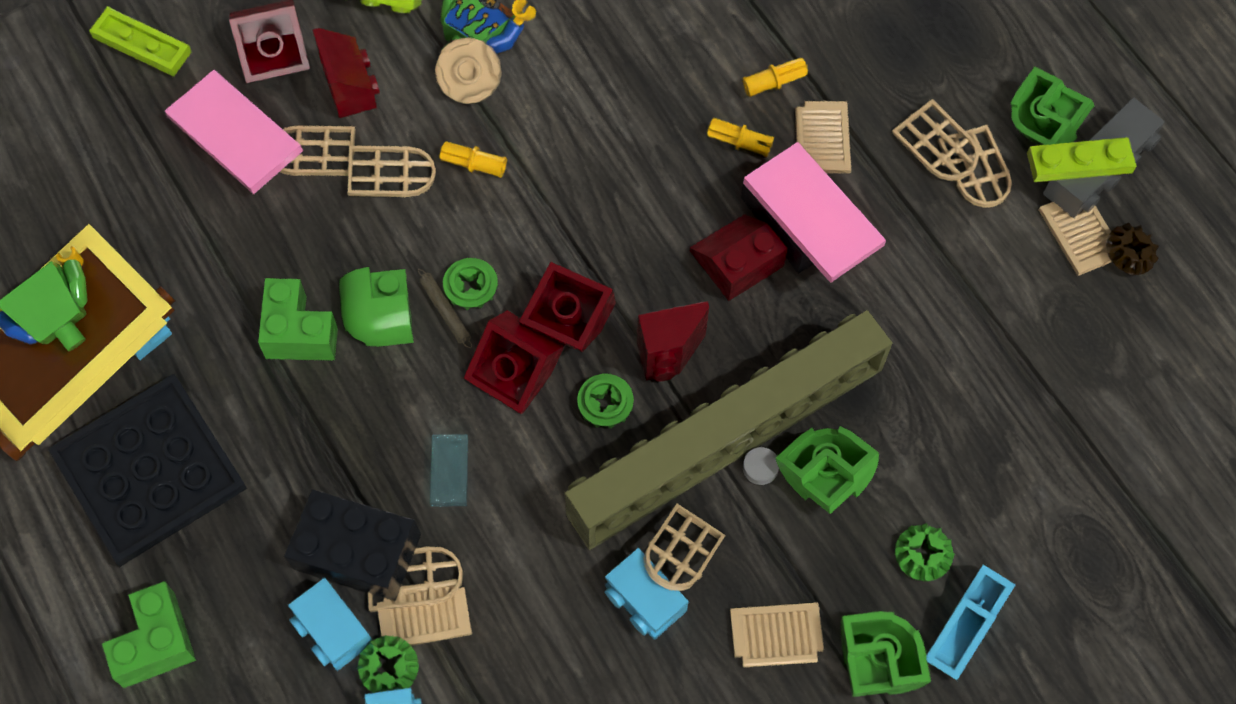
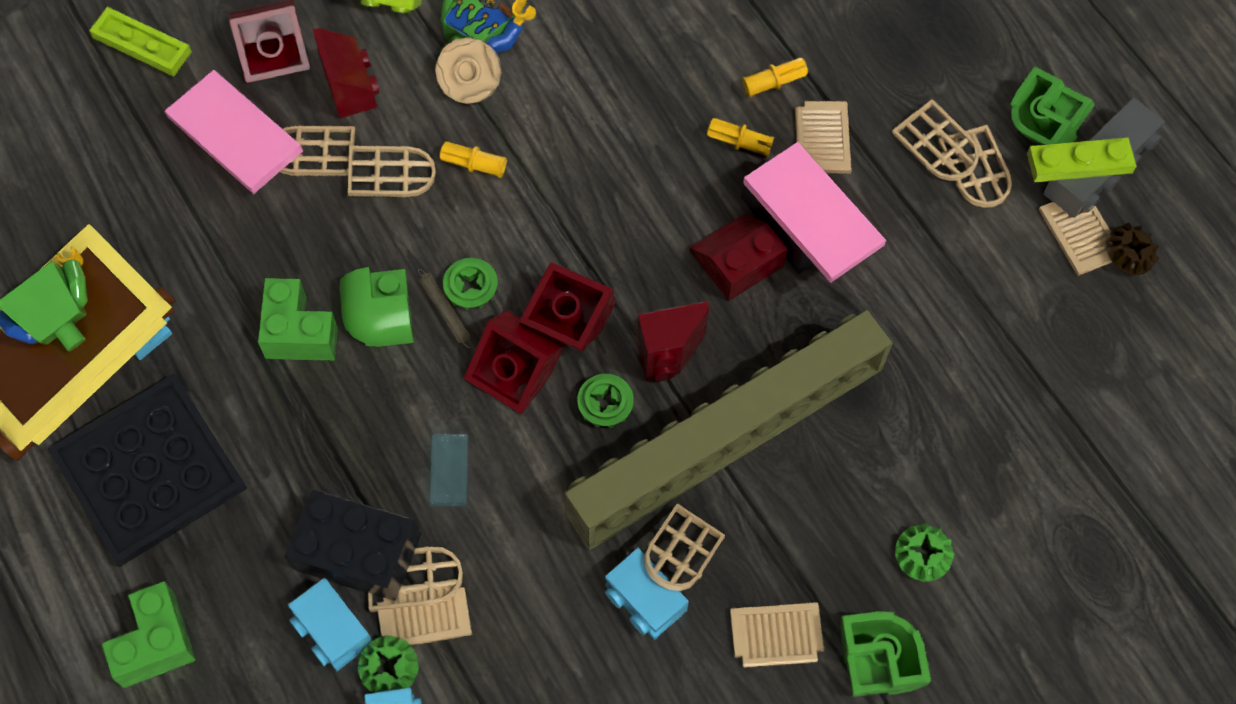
(760, 466): light grey tile -> none
(828, 466): bright green brick -> none
(969, 622): medium azure slope -> none

